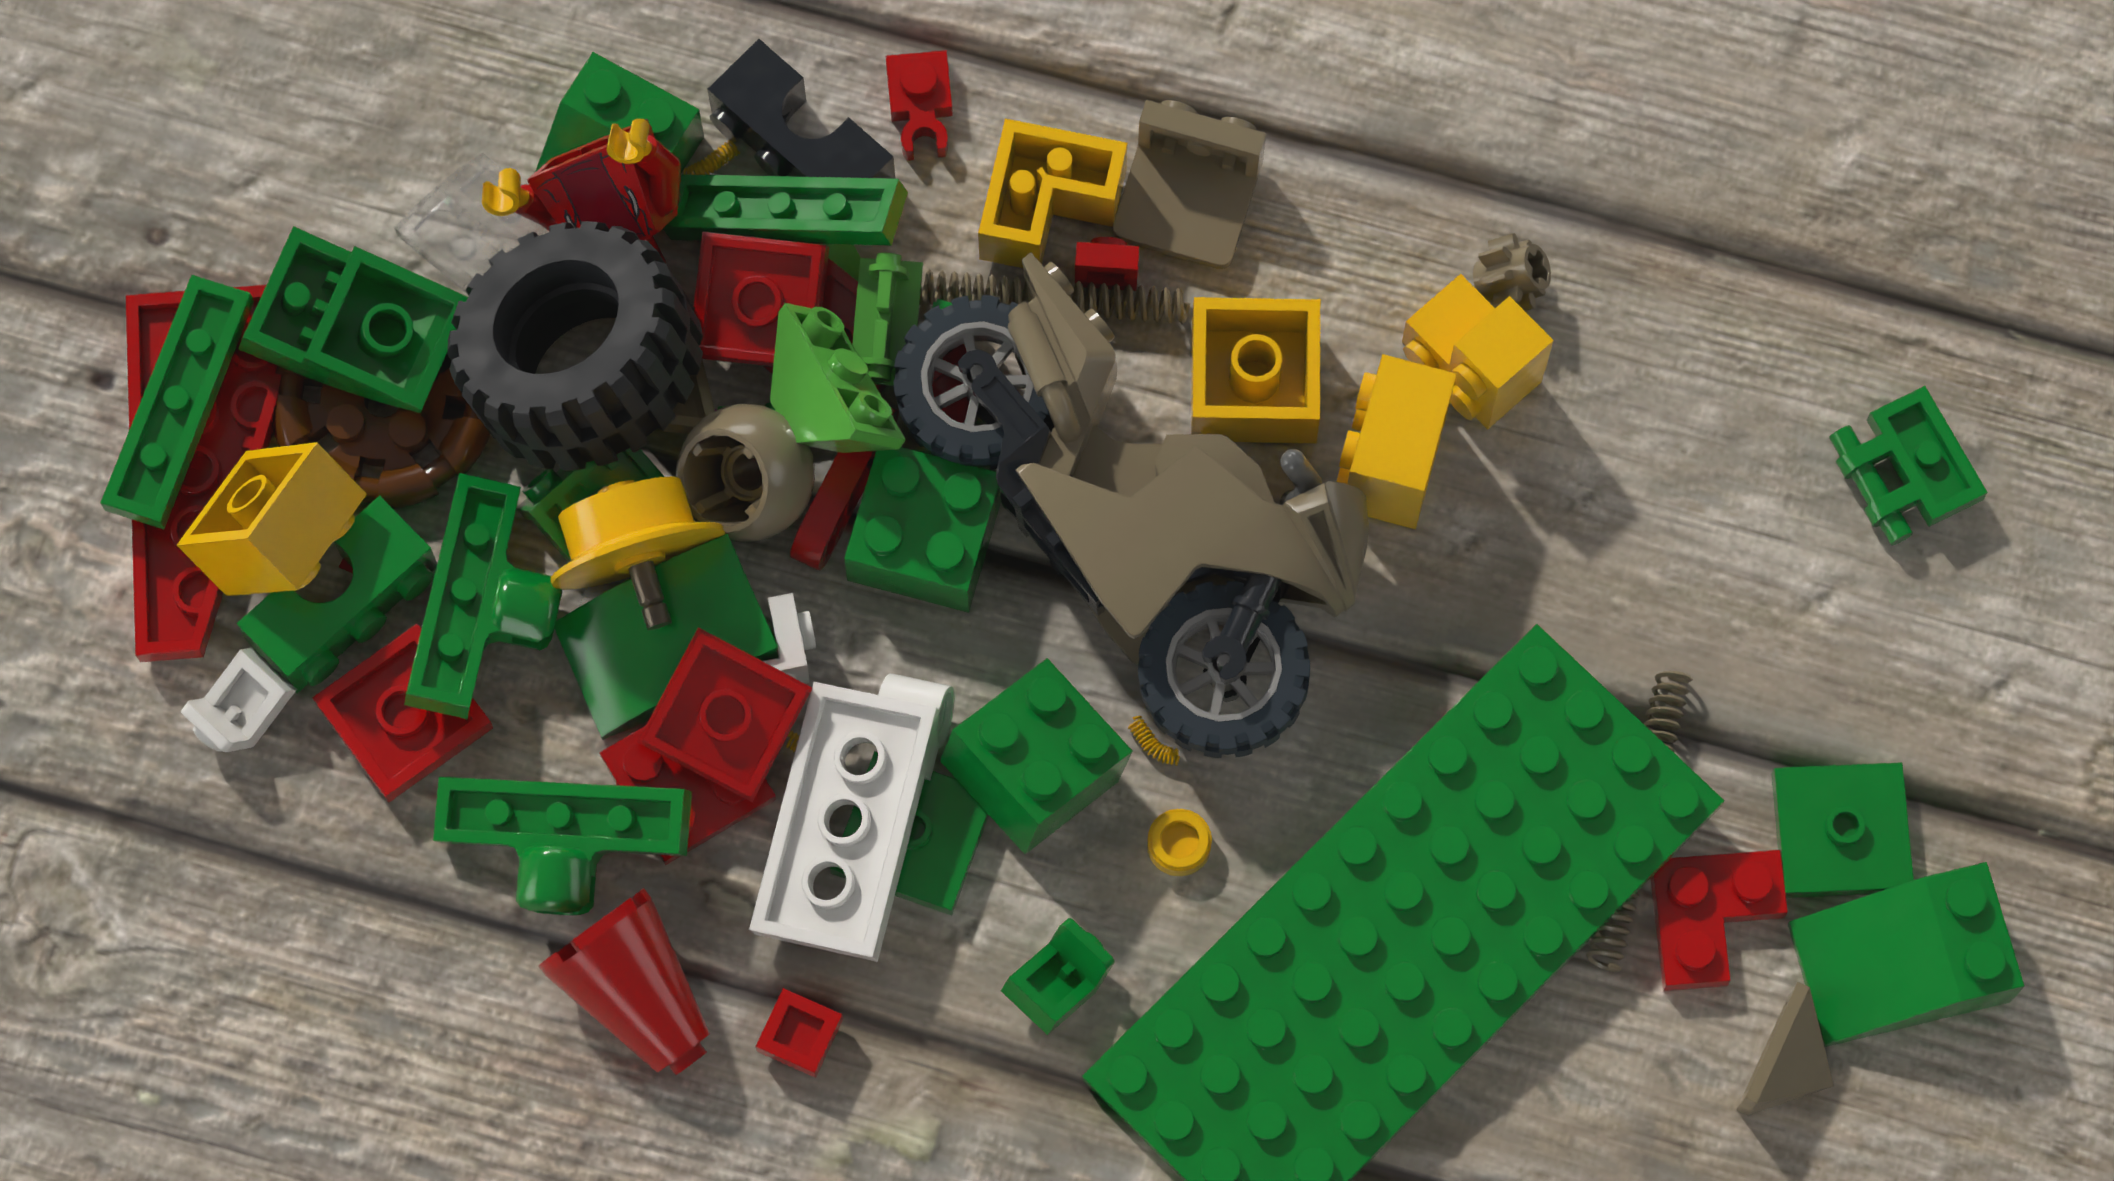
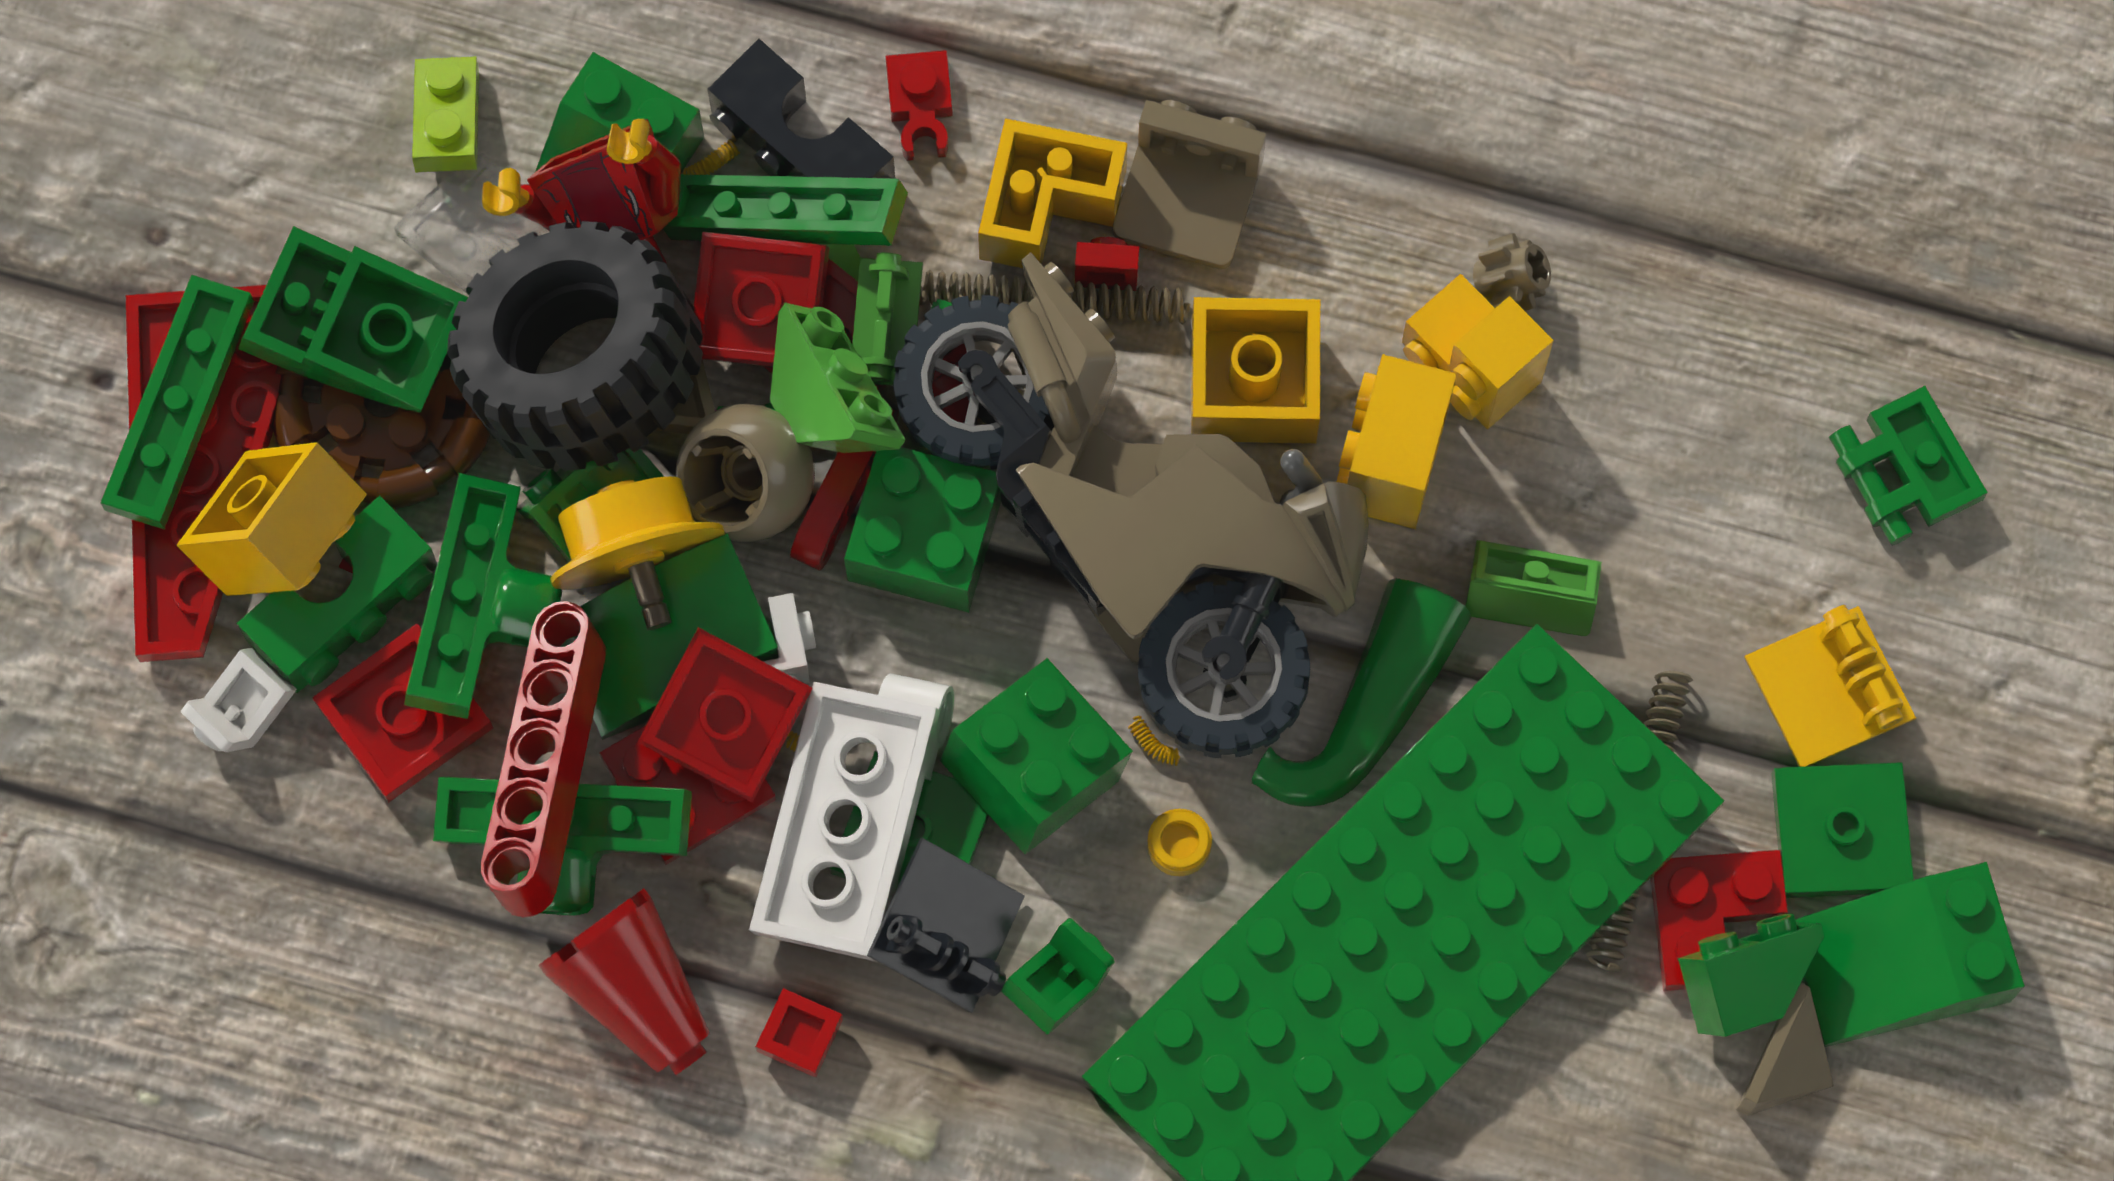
(445, 114): none -> lime plate
(554, 783): none -> red beam
(947, 927): none -> black hinge
(1398, 666): none -> green animal
(1533, 588): none -> bright green slope
(1751, 978): none -> green slope
(1830, 686): none -> yellow hinge

